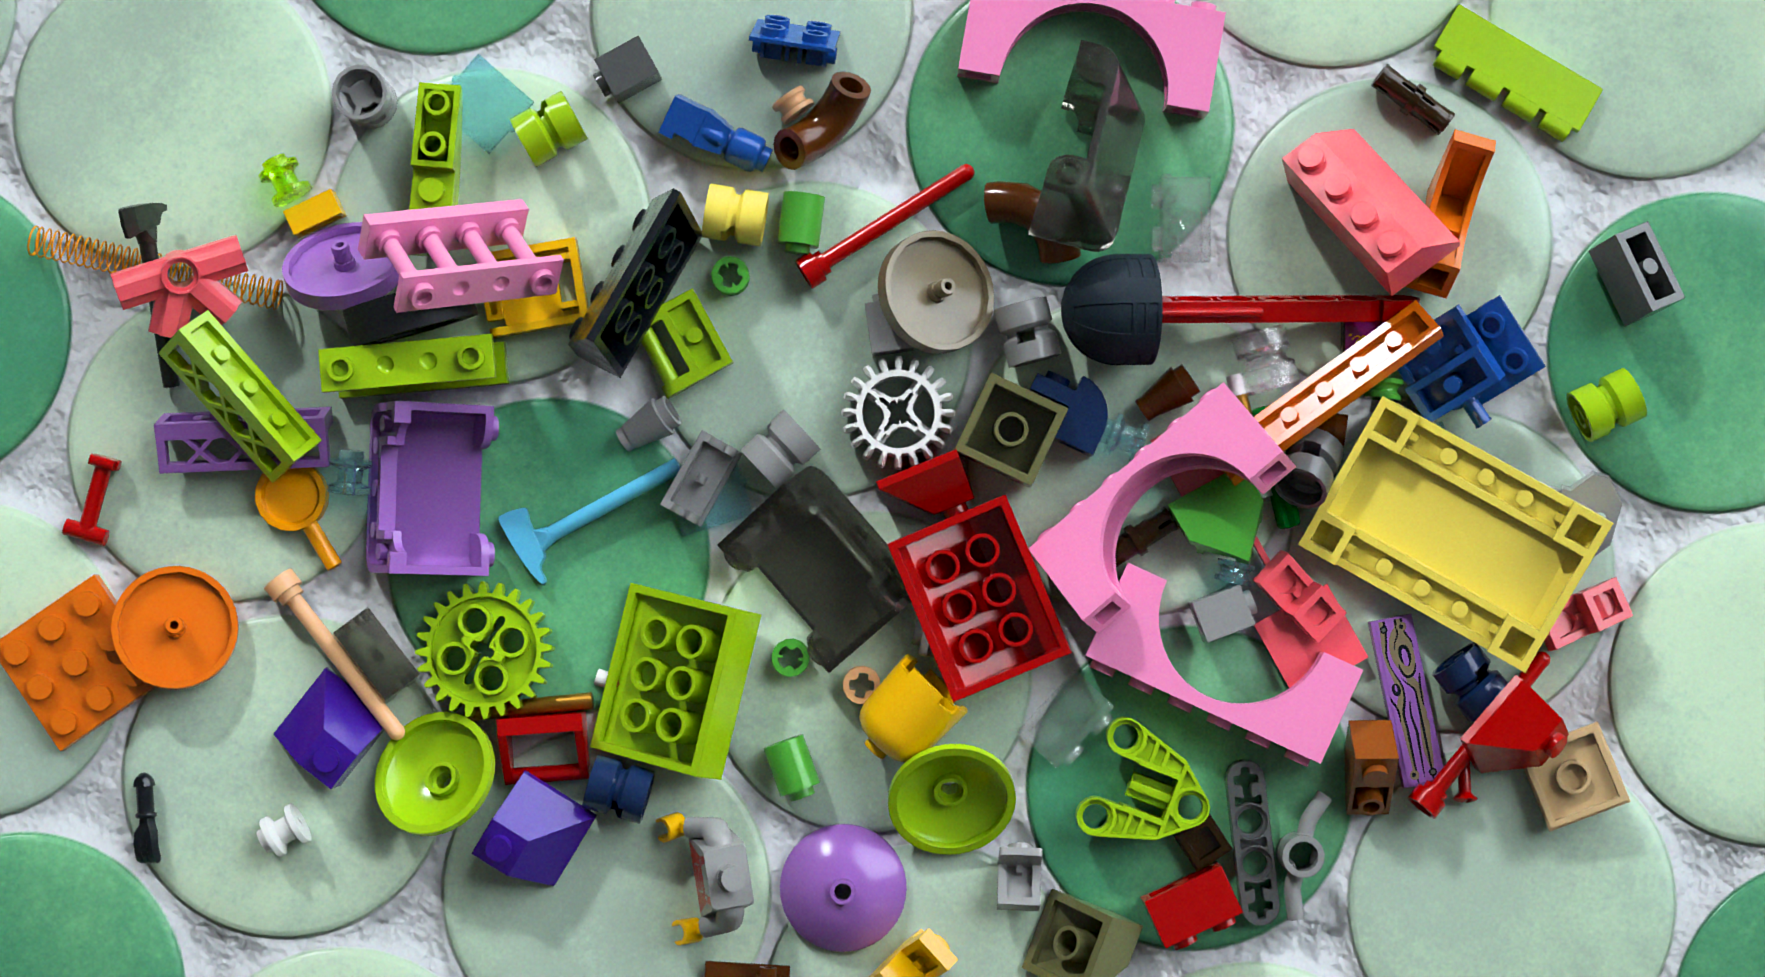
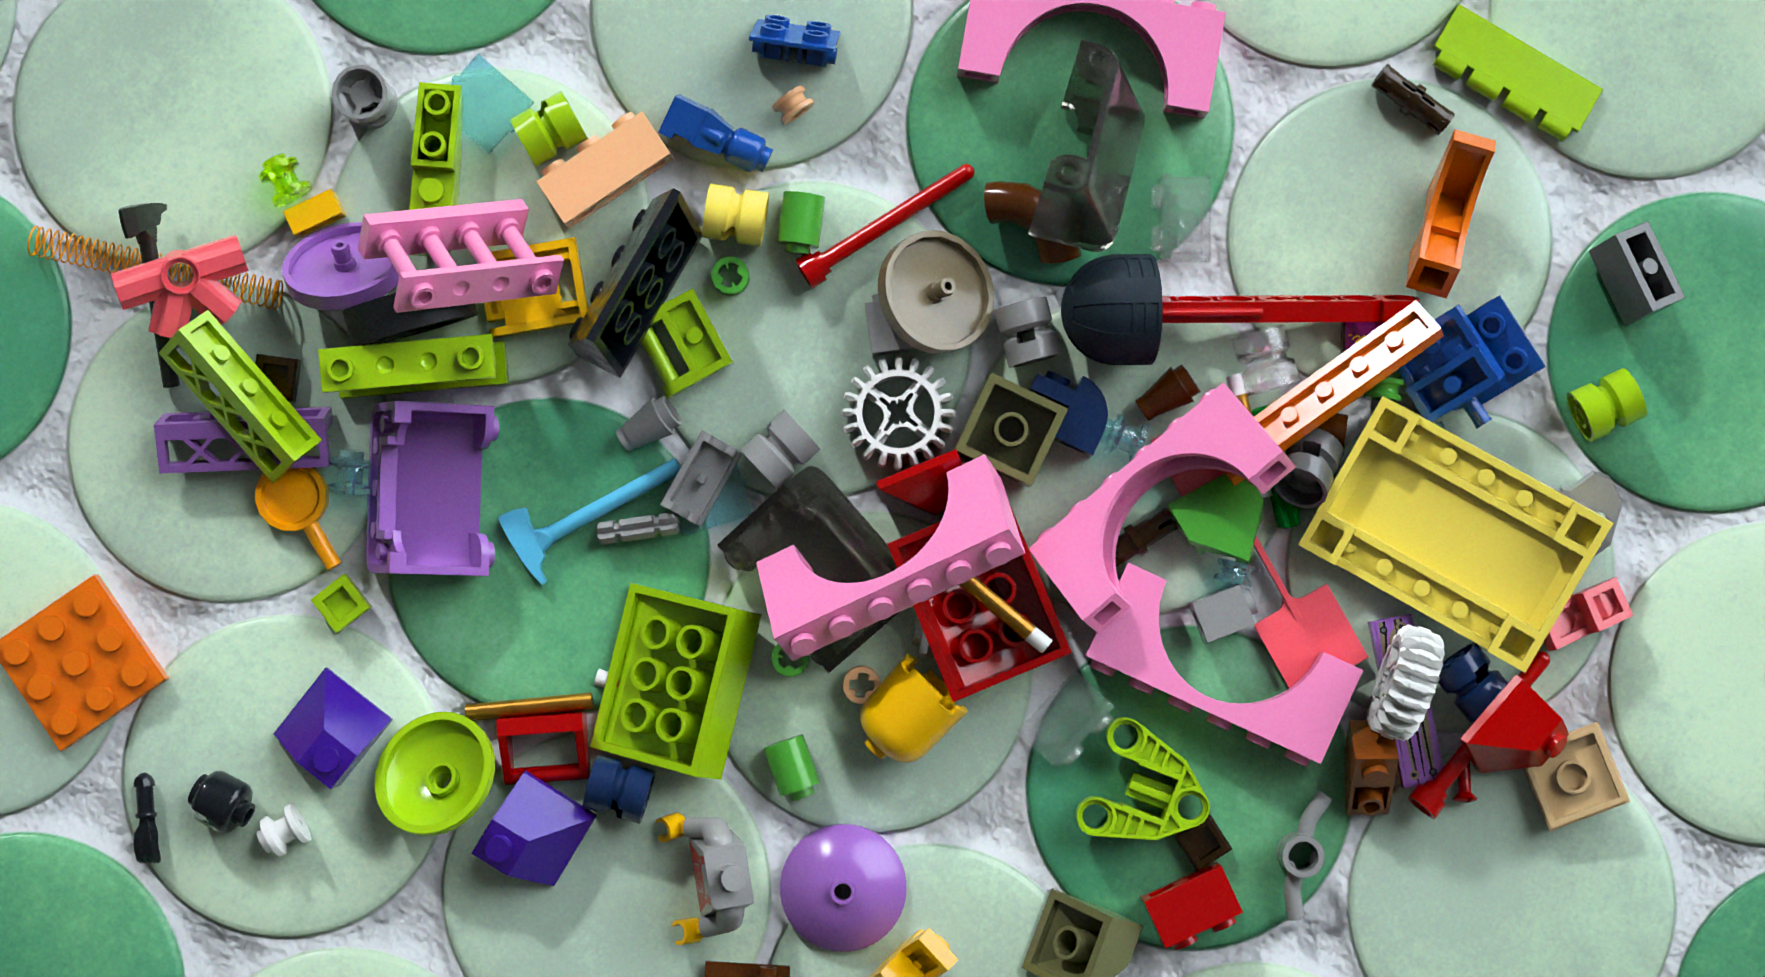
(87, 527): red piece -> none
(174, 627): orange piece -> none
(221, 801): none -> black head
(282, 373): none -> dark brown tile
(288, 592): light nougat piece -> none
(341, 603): none -> lime plate
(376, 655): clear smoke hinge -> none
(451, 632): lime gear -> none
(604, 168): none -> light nougat brick
(626, 70): dark grey brick -> none
(638, 528): none -> light grey axle
(825, 123): reddish brown cylinder -> none
(954, 815): lime dish -> none
(971, 539): none -> bright pink arch
(1007, 614): none -> pearl gold bar
(1019, 877): light grey bracket -> none
(1248, 842): dark grey beam -> none
(1299, 596): coral slope -> none
(1368, 207): coral slope -> none
(1406, 682): none -> white gear

